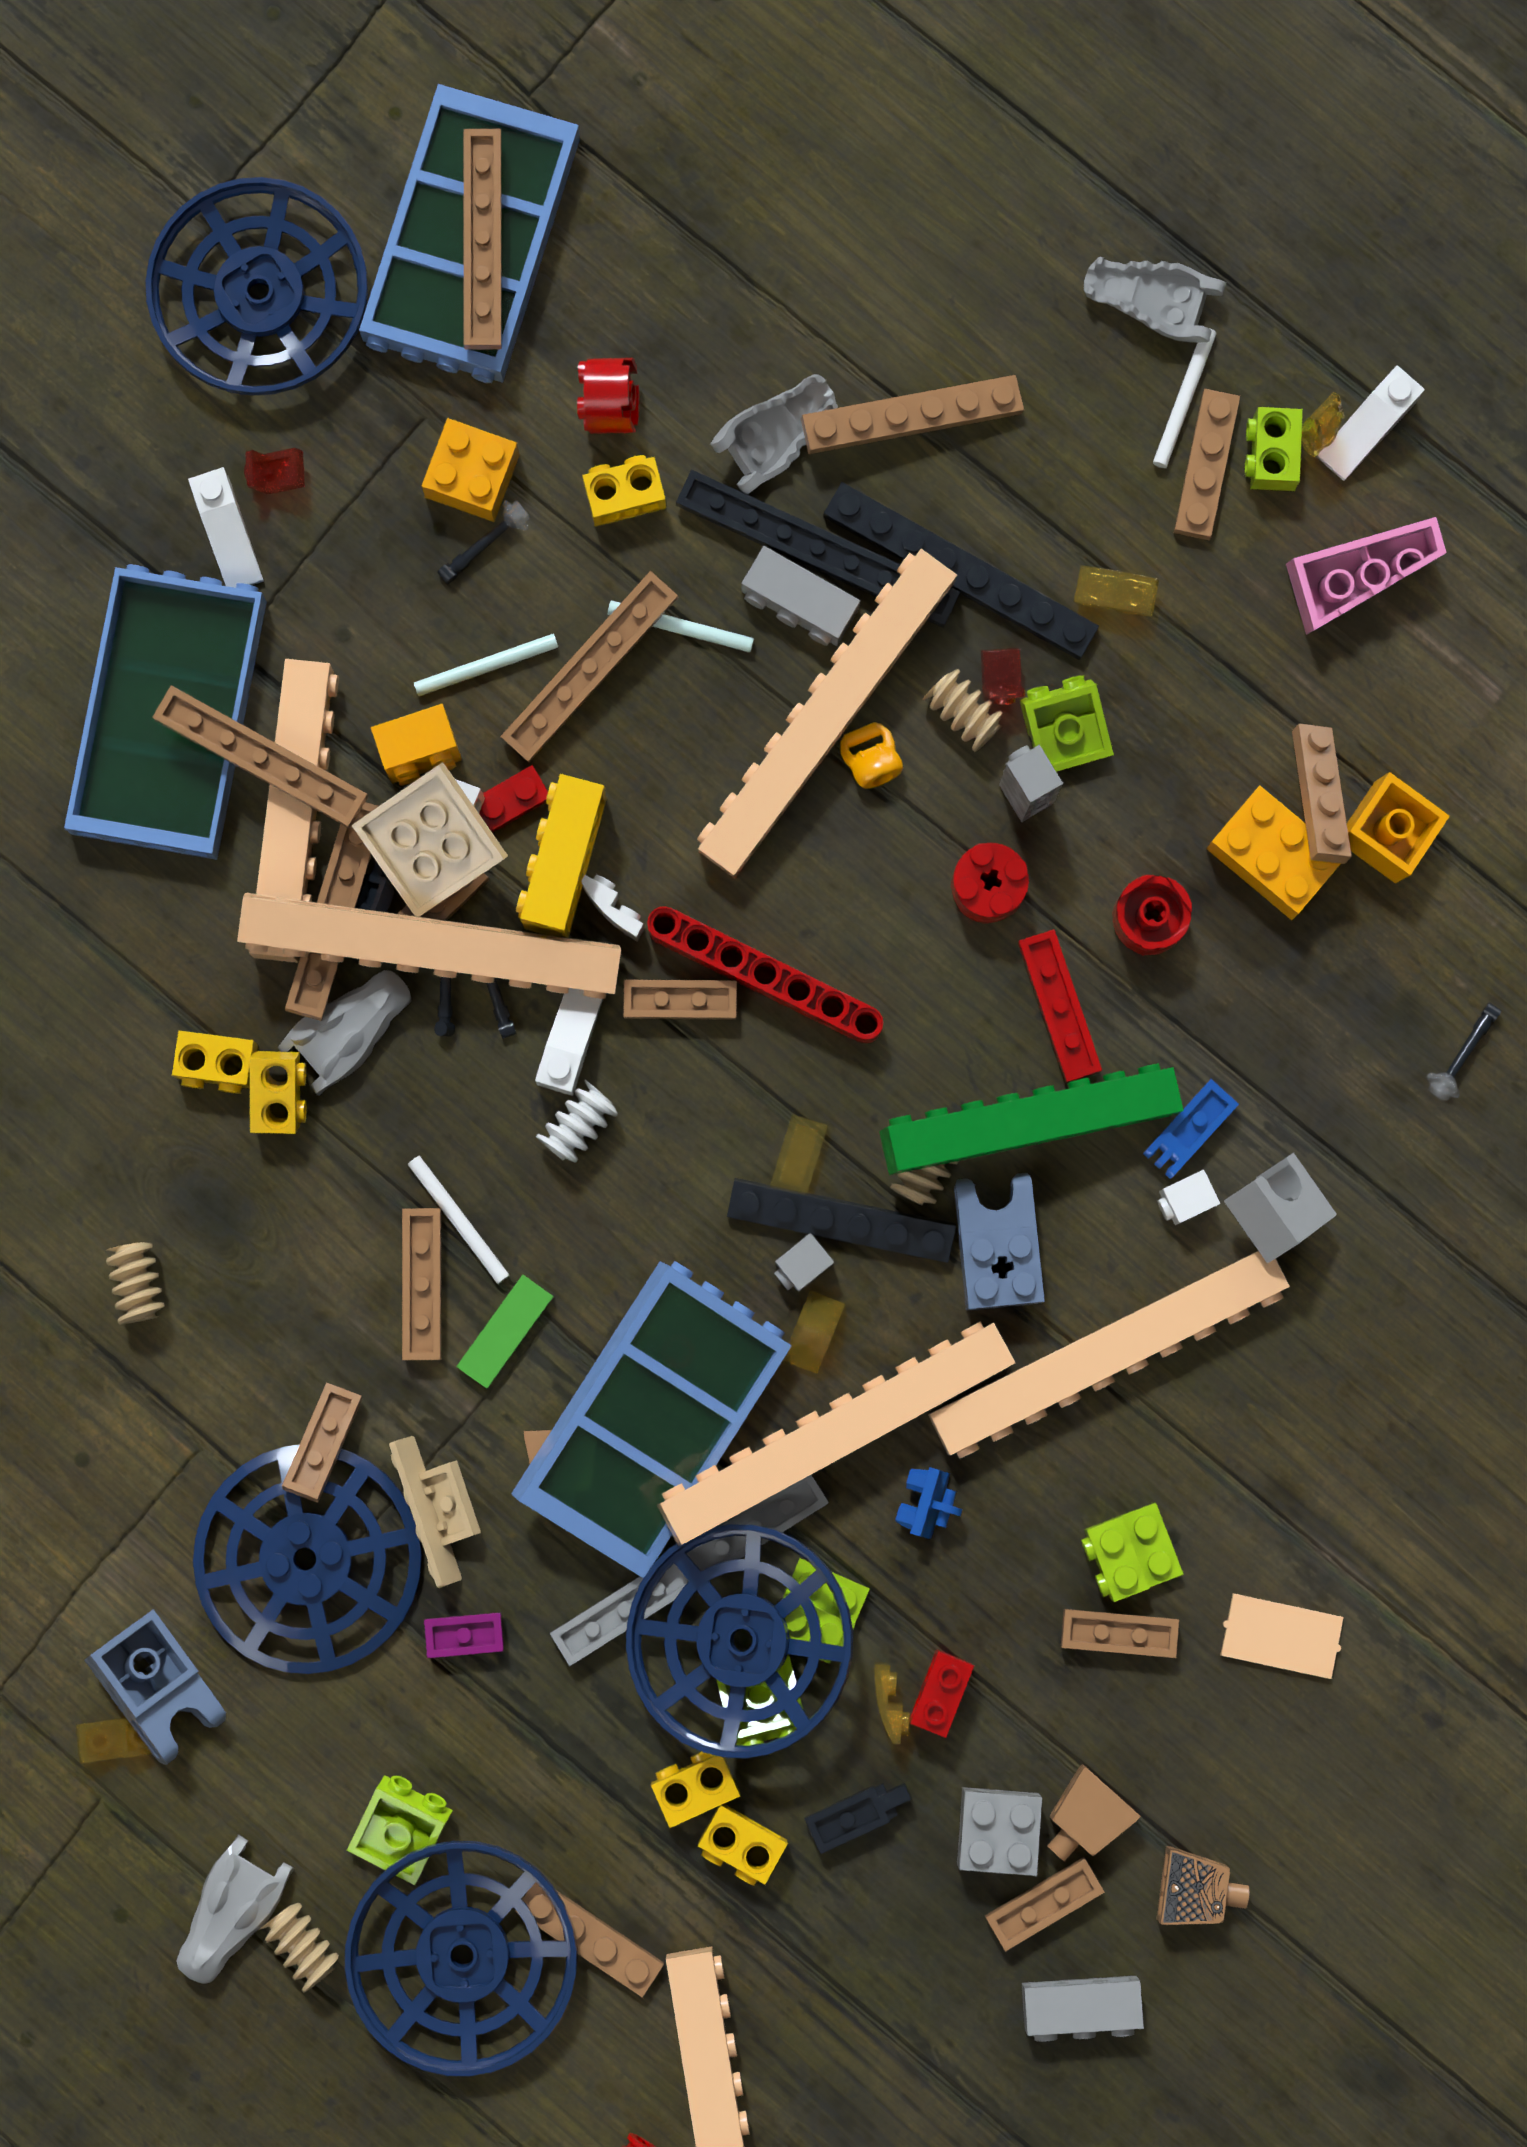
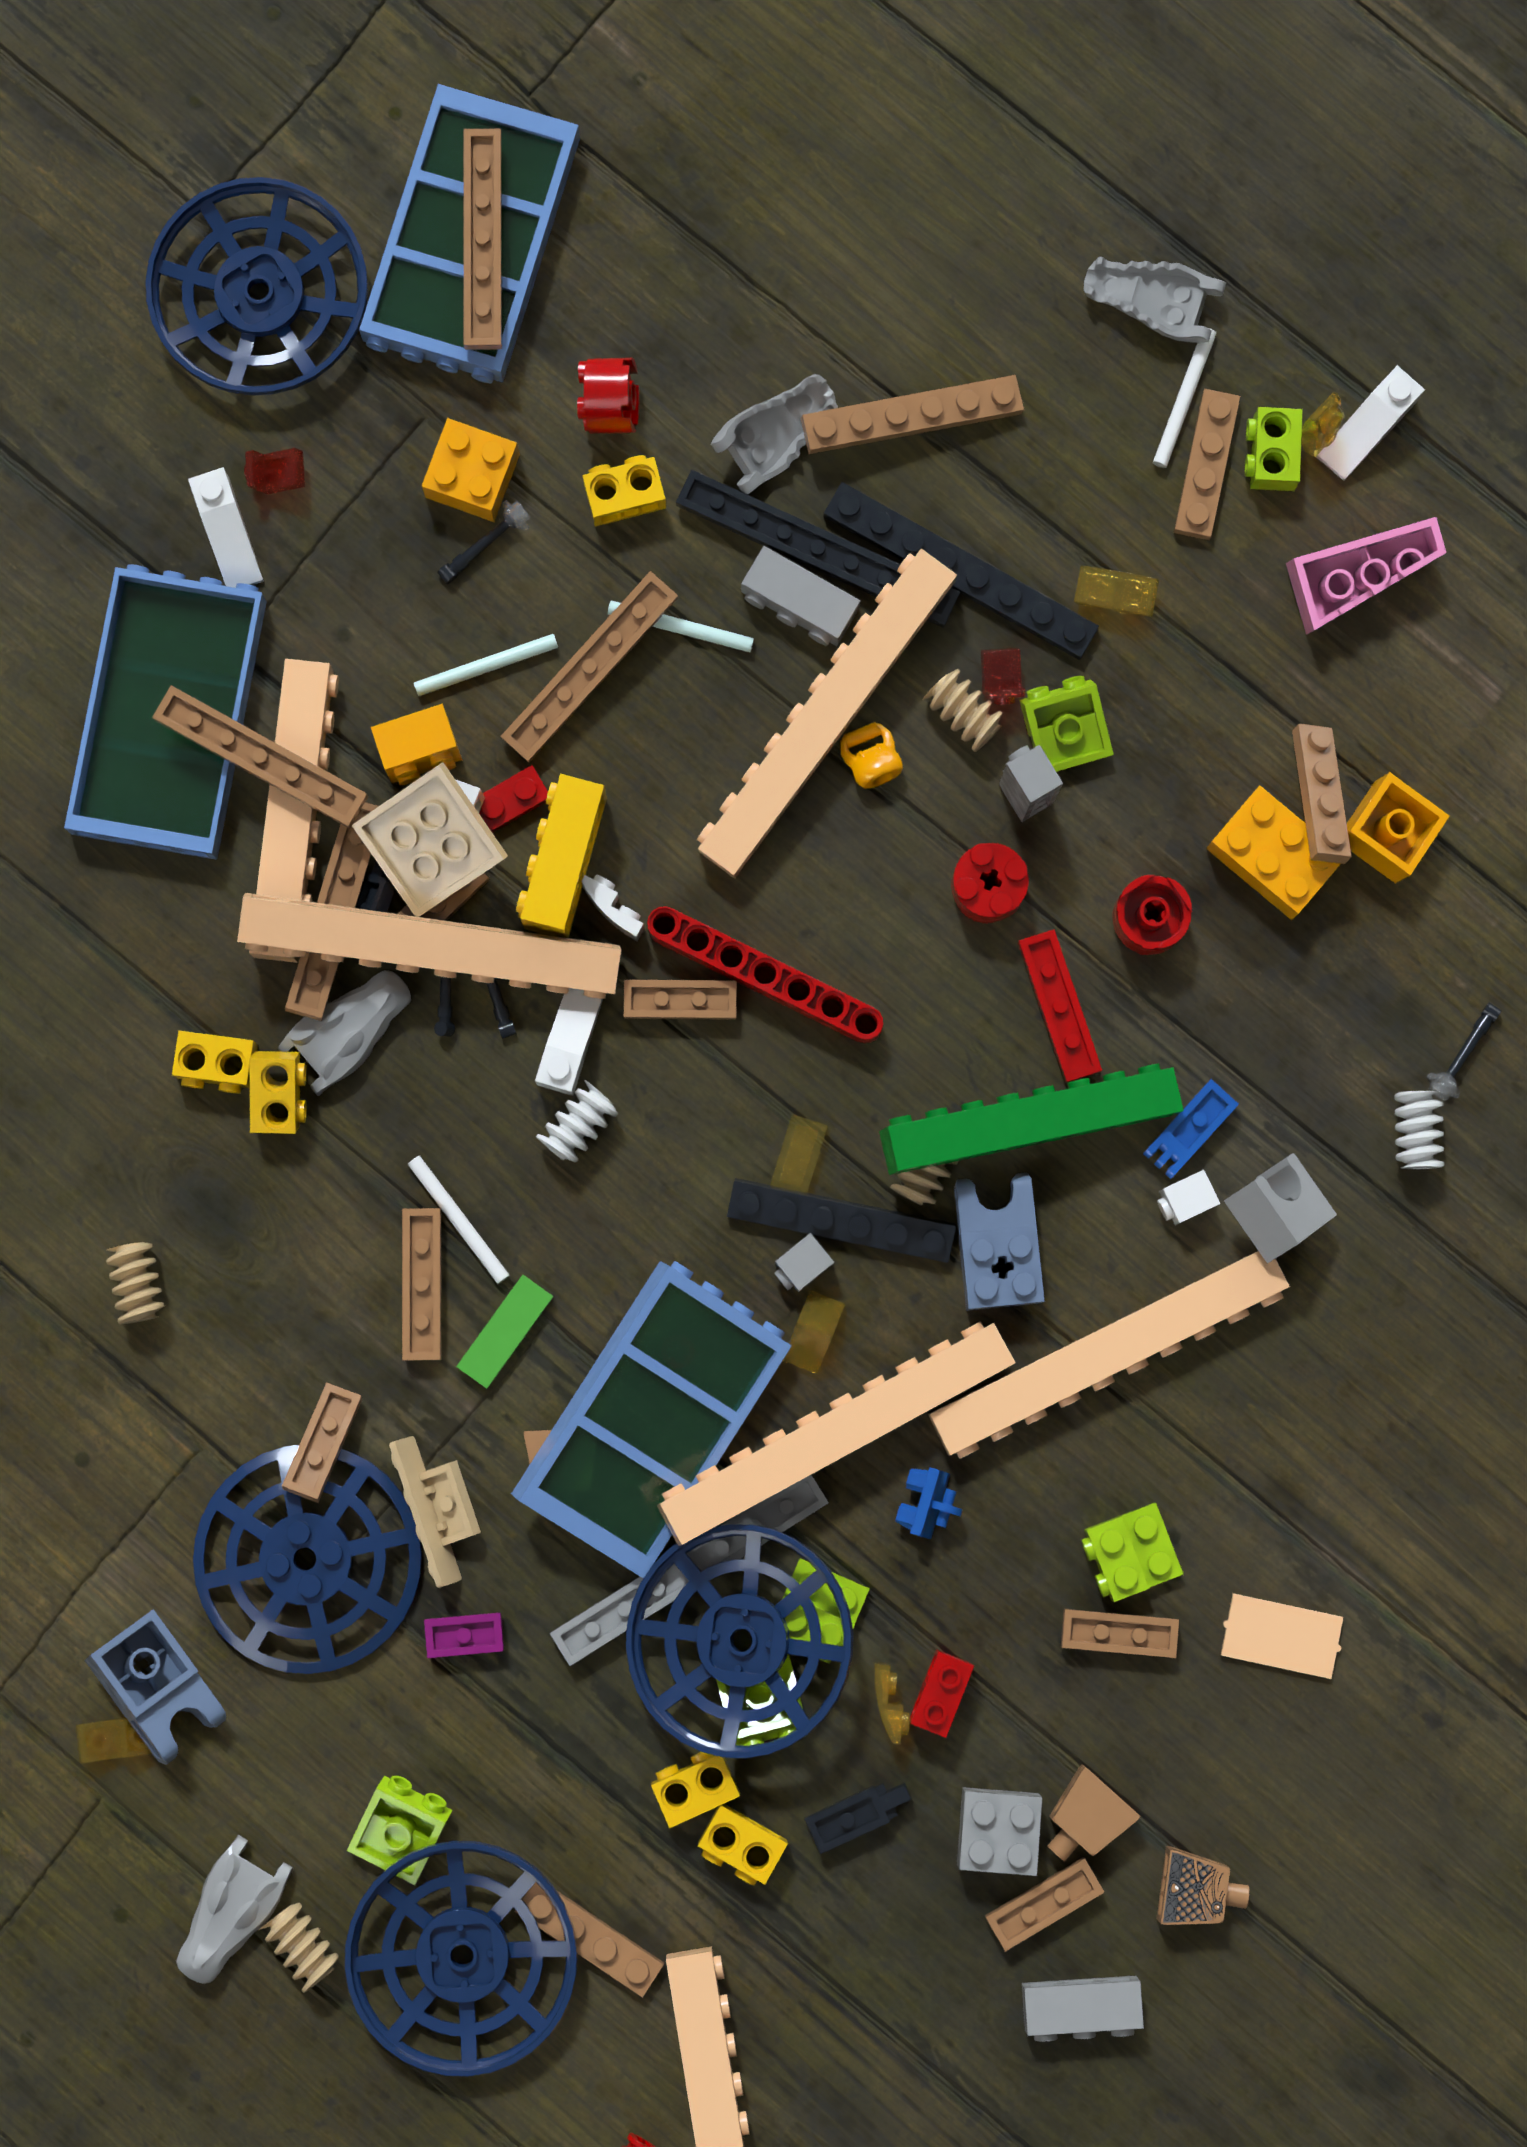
(1418, 1130): none -> white piece

